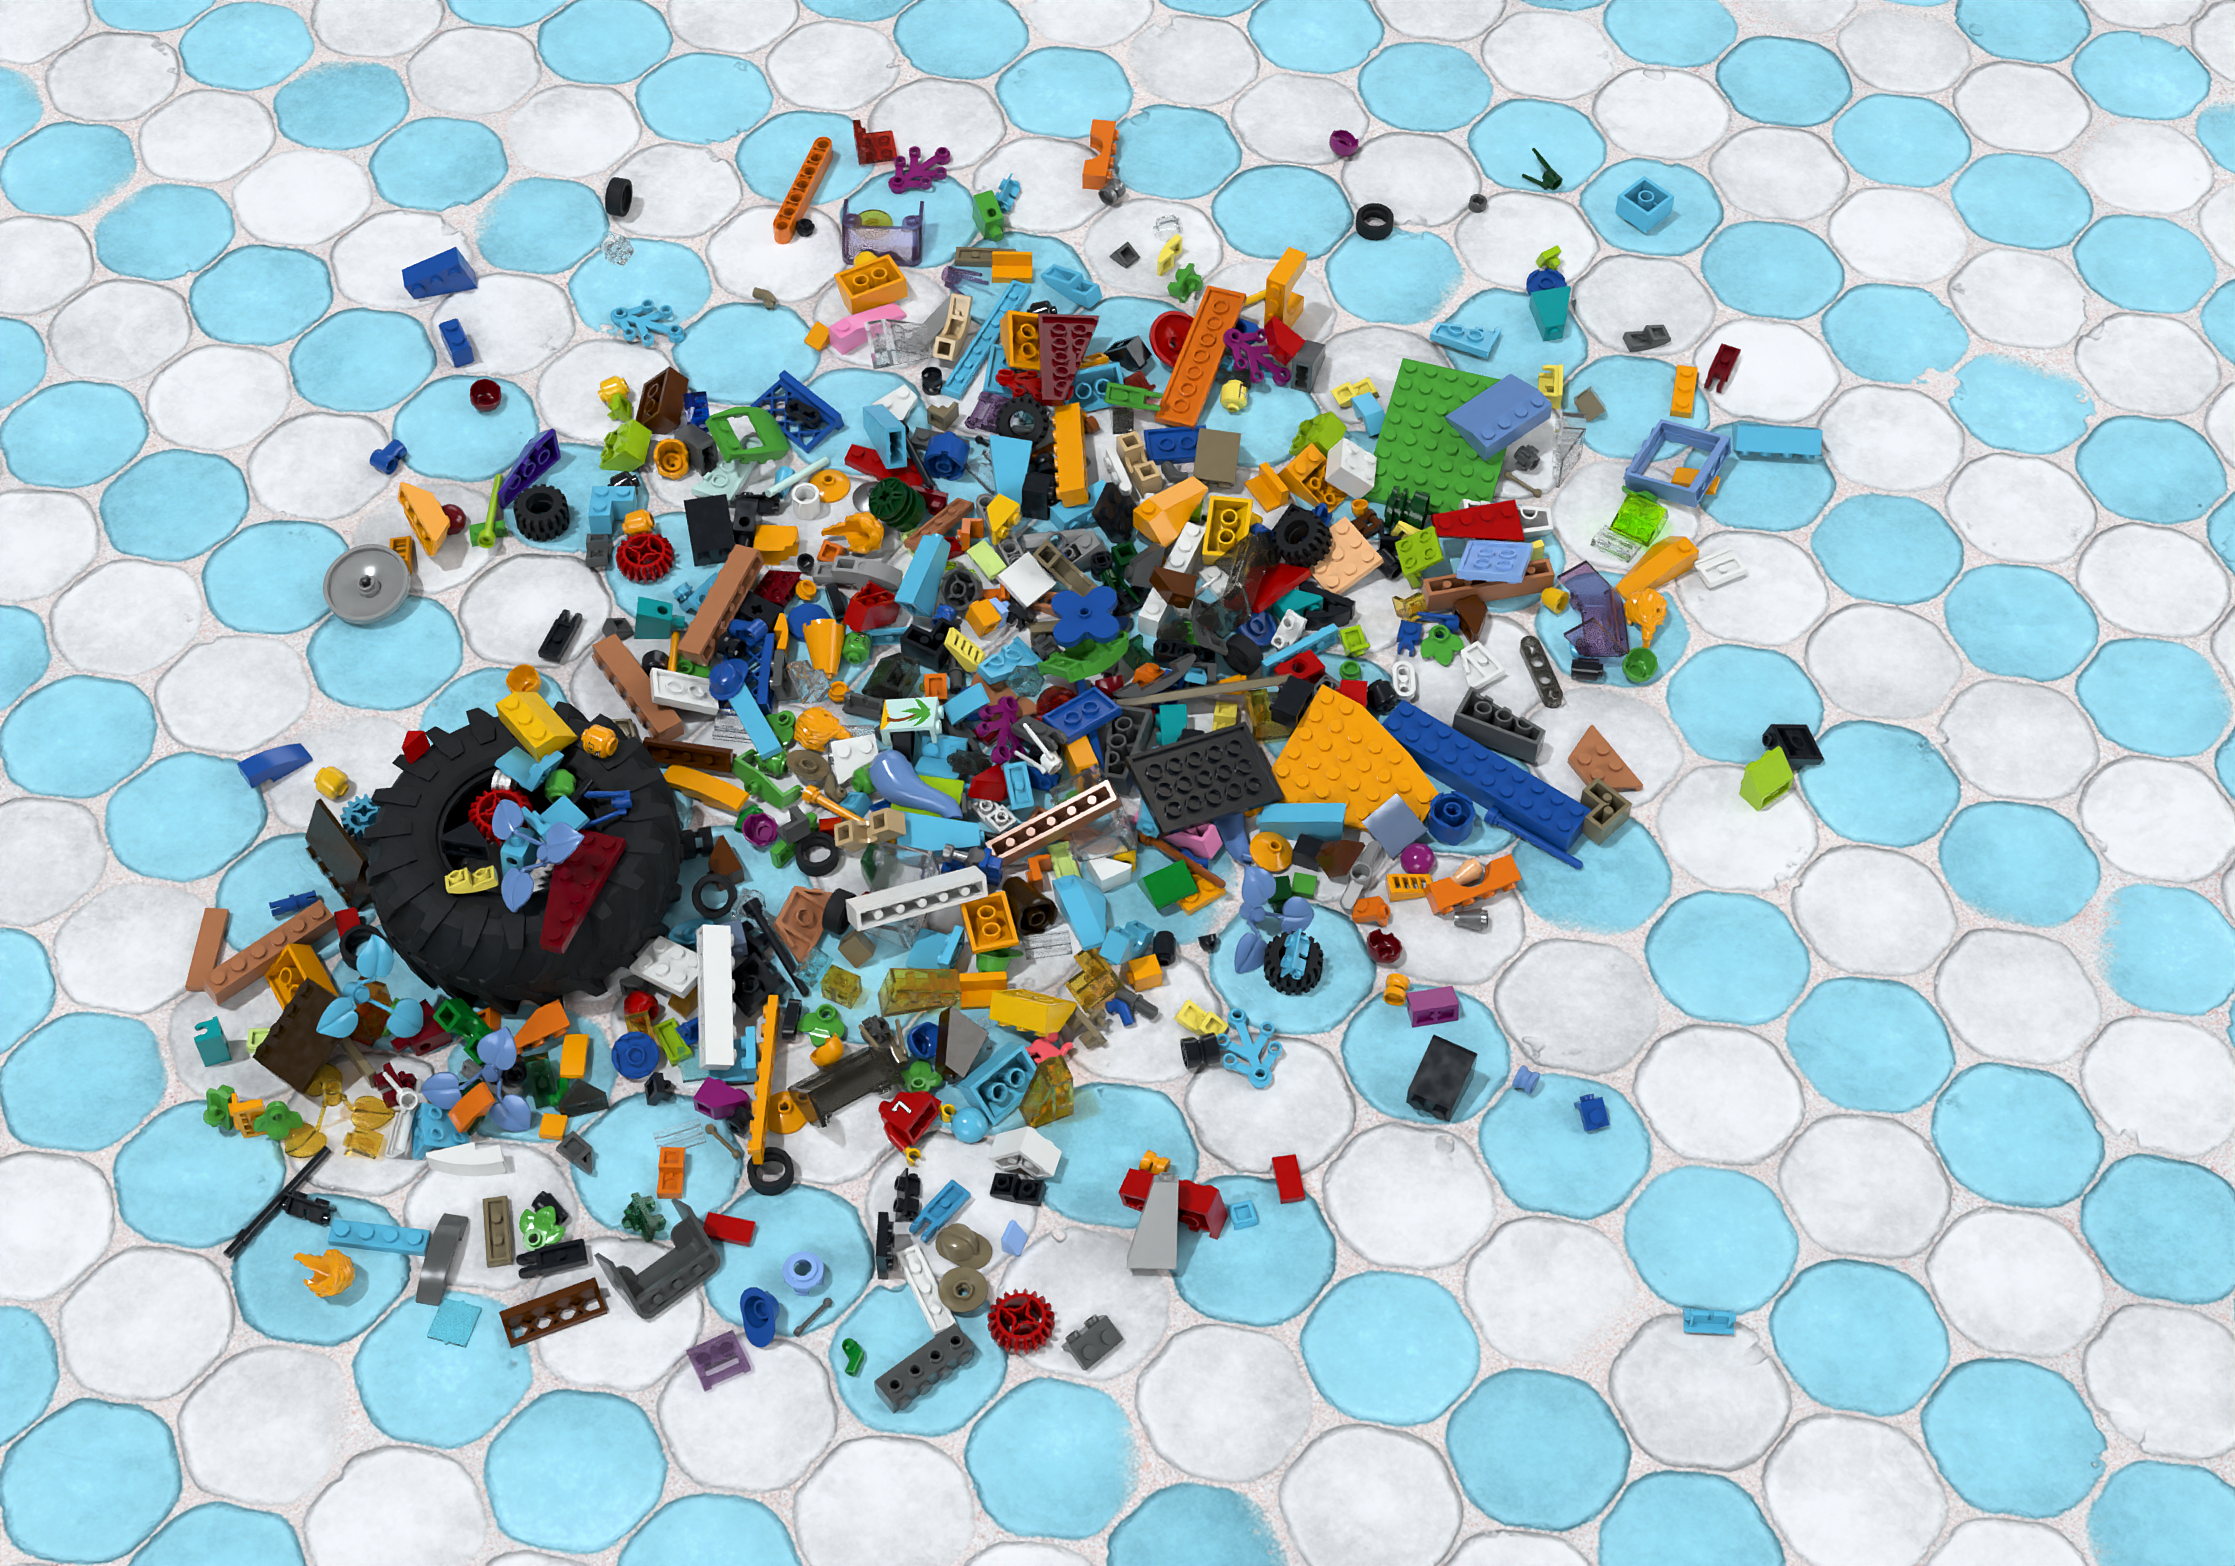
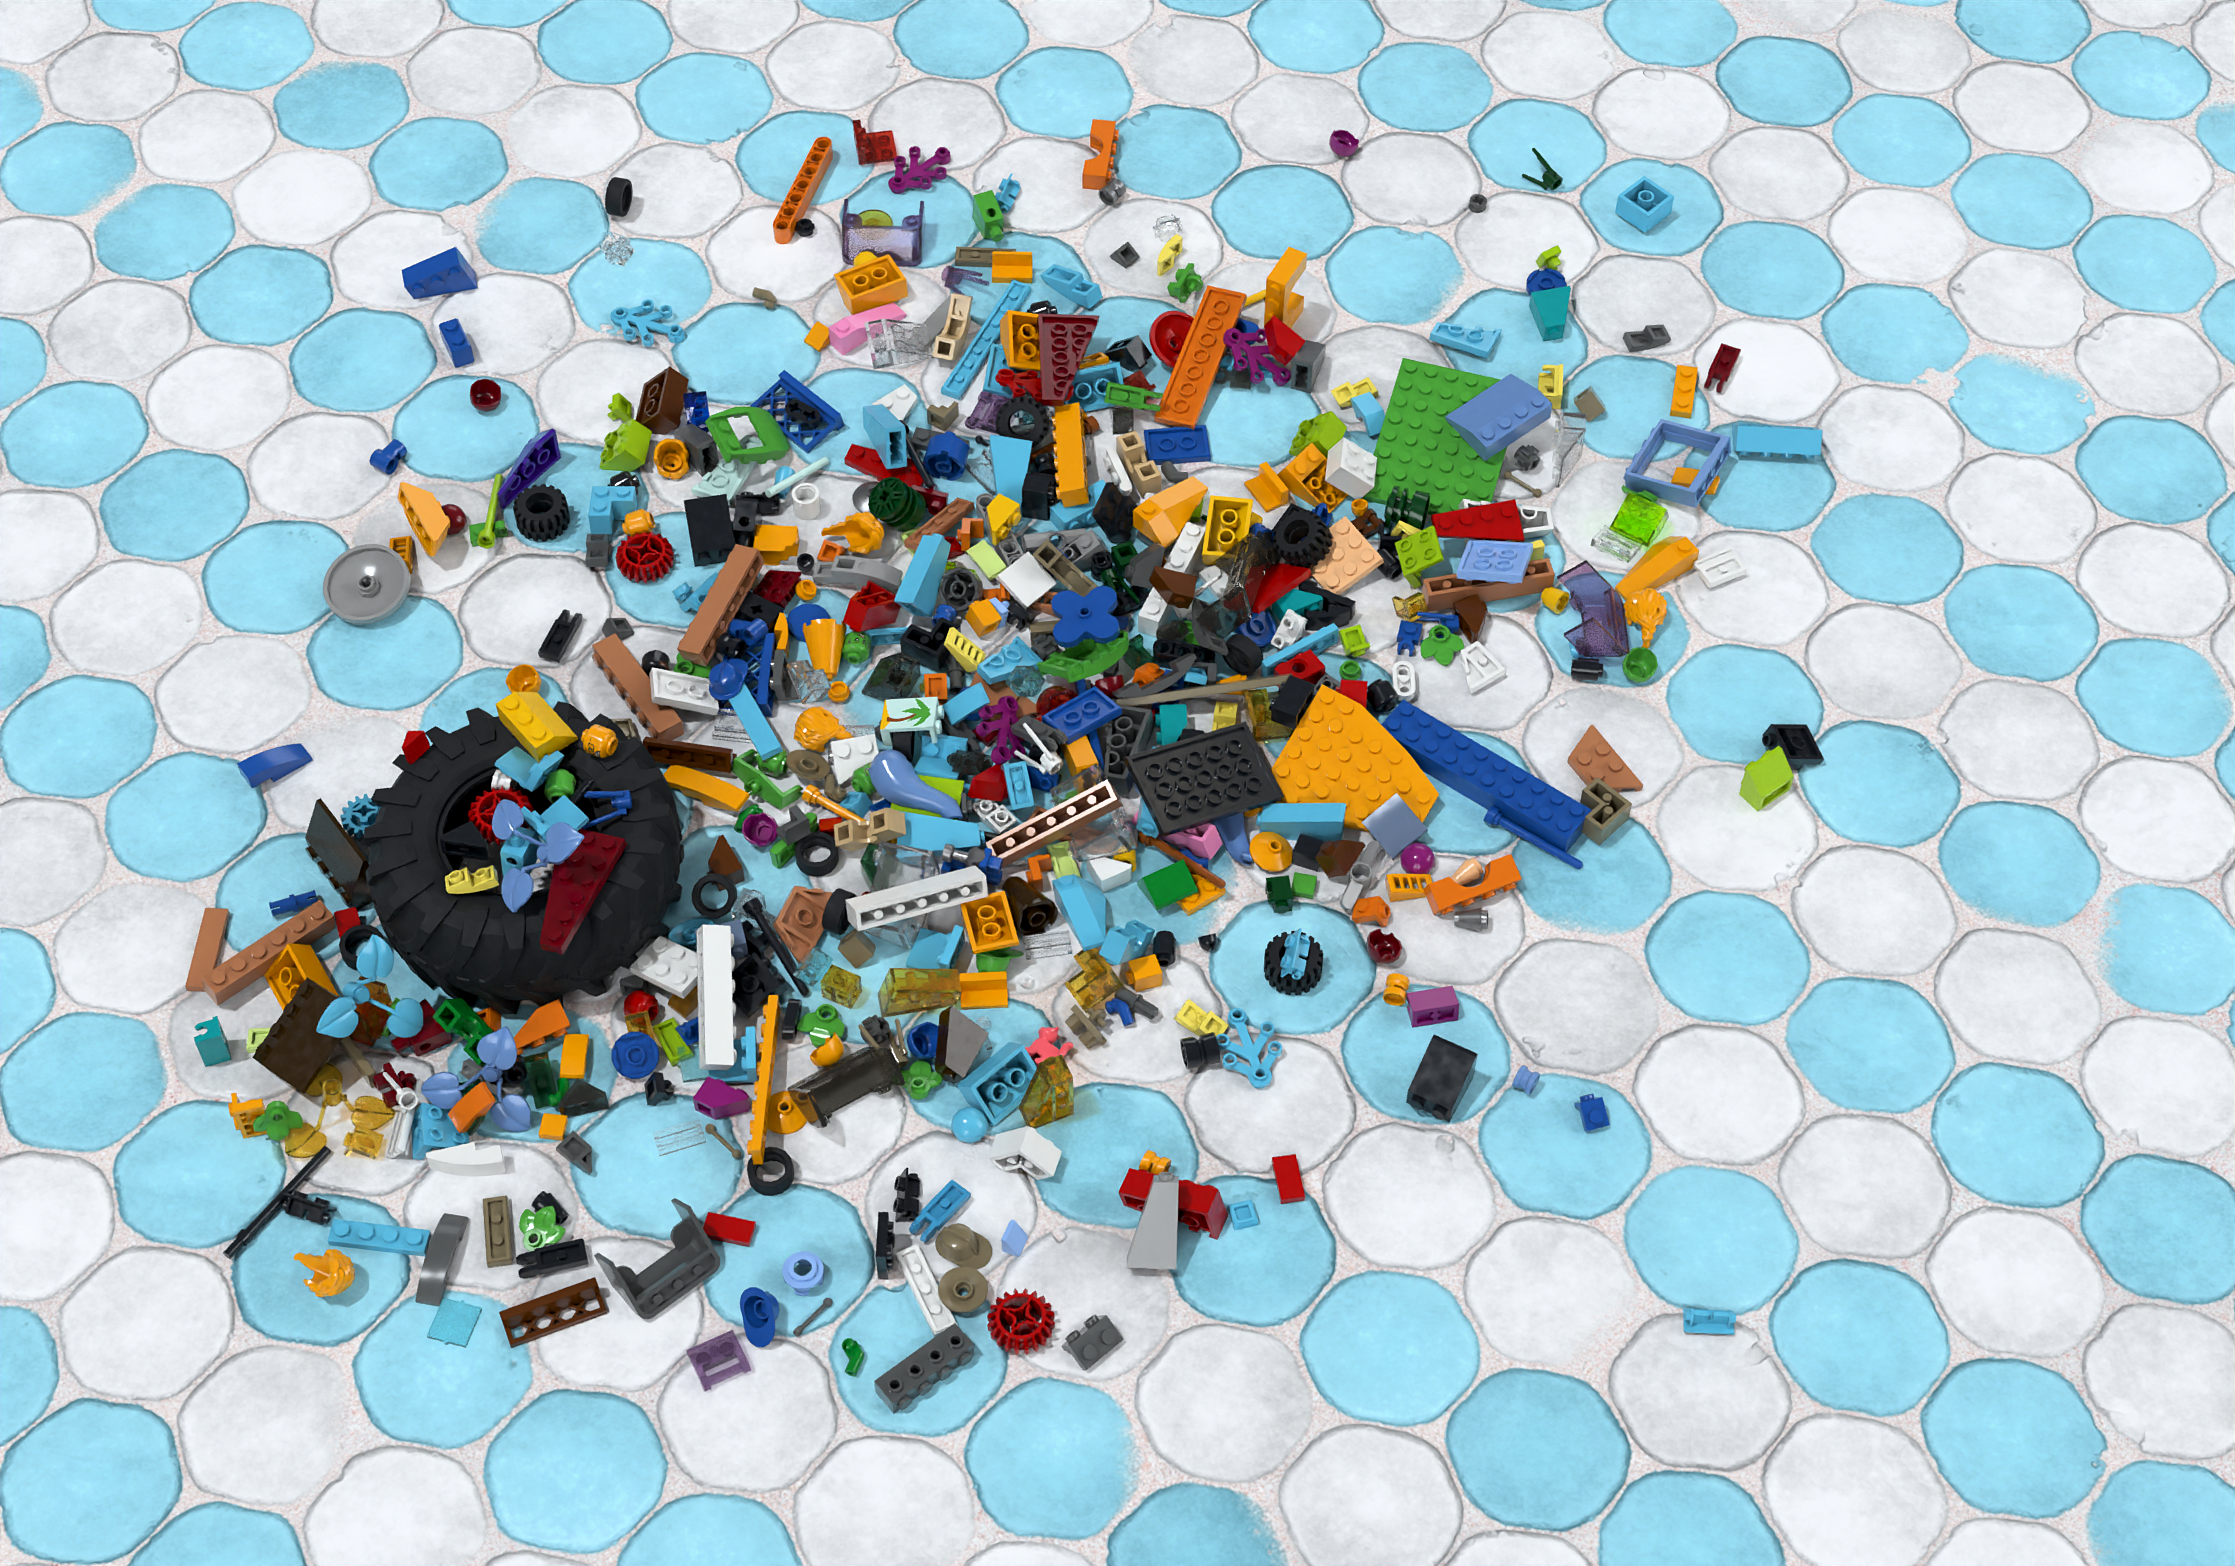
(217, 1107): bright green hips -> none
(331, 782): yellow head -> none
(613, 386): yellow head -> none
(639, 1217): clear green hips -> none
(655, 619): teal torso -> none
(671, 1172): orange slope -> none
(673, 655): light orange bar -> none
(689, 842): black wheel -> none
(739, 1121): black wheel -> none
(782, 730): bright green plate -> none
(832, 485): light orange dish -> none
(835, 601): black beam -> none
(863, 705): dark grey hinge -> none
(909, 1117): red torso -> none
(932, 381): black wheel -> none
(1017, 1190): black slope -> none
(1030, 1010): yellow slope -> none
(1216, 457): dark tan slope -> none
(1234, 395): light yellow head -> none
(1256, 888): medium blue plant -> none
(1374, 210): black tyre -> none
(1451, 817): blue brick -> none
(1498, 727): dark grey wedge -> none
(1542, 671): clear smoke beam -> none

